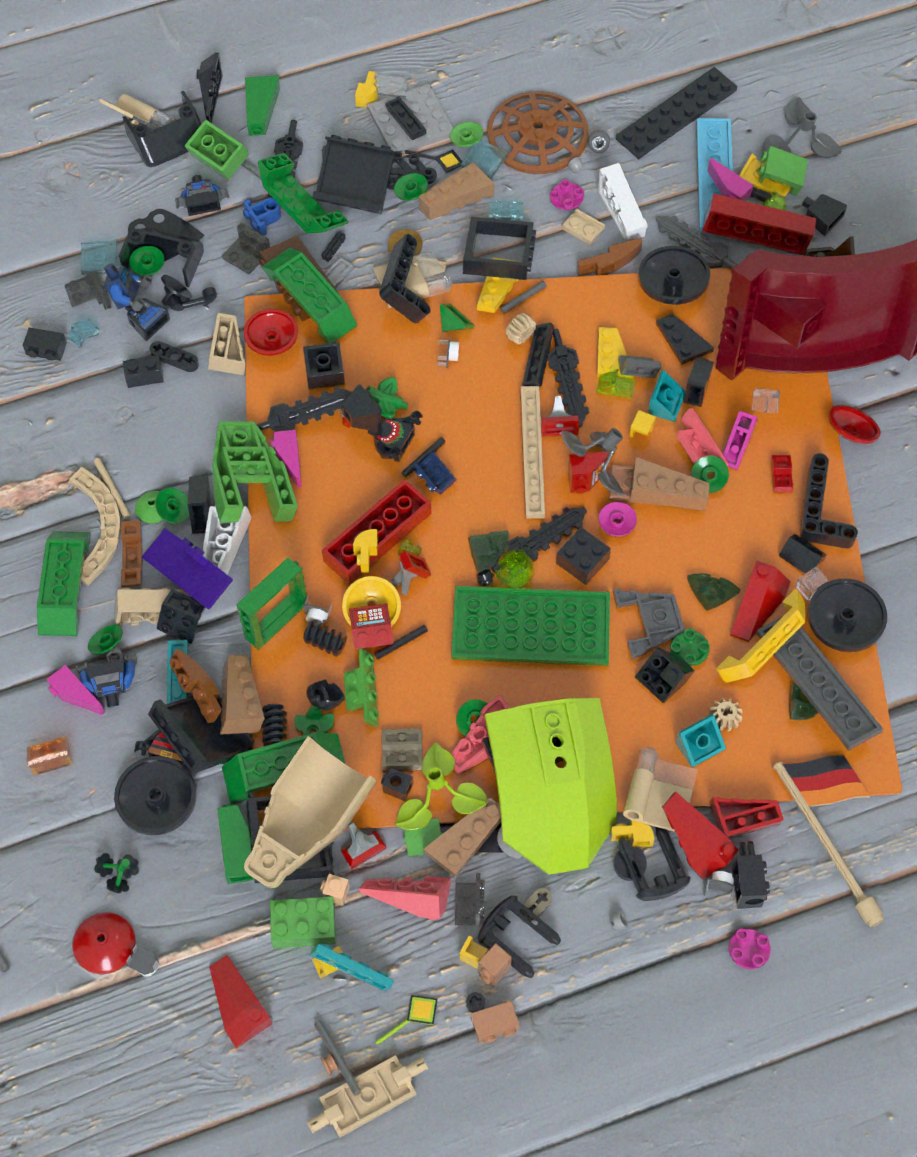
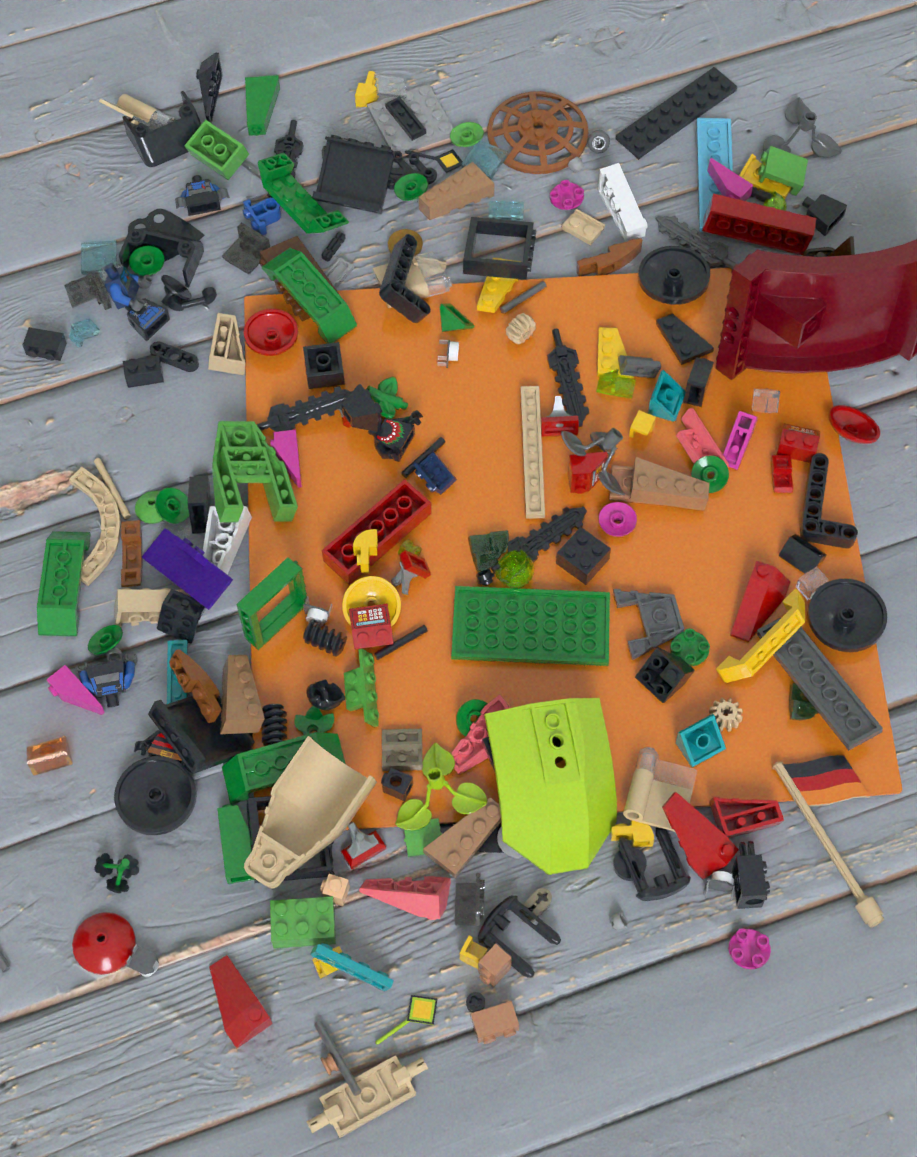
(538, 355): black plate -> none
(712, 591): clear green brick -> none
(798, 442): none -> red slope

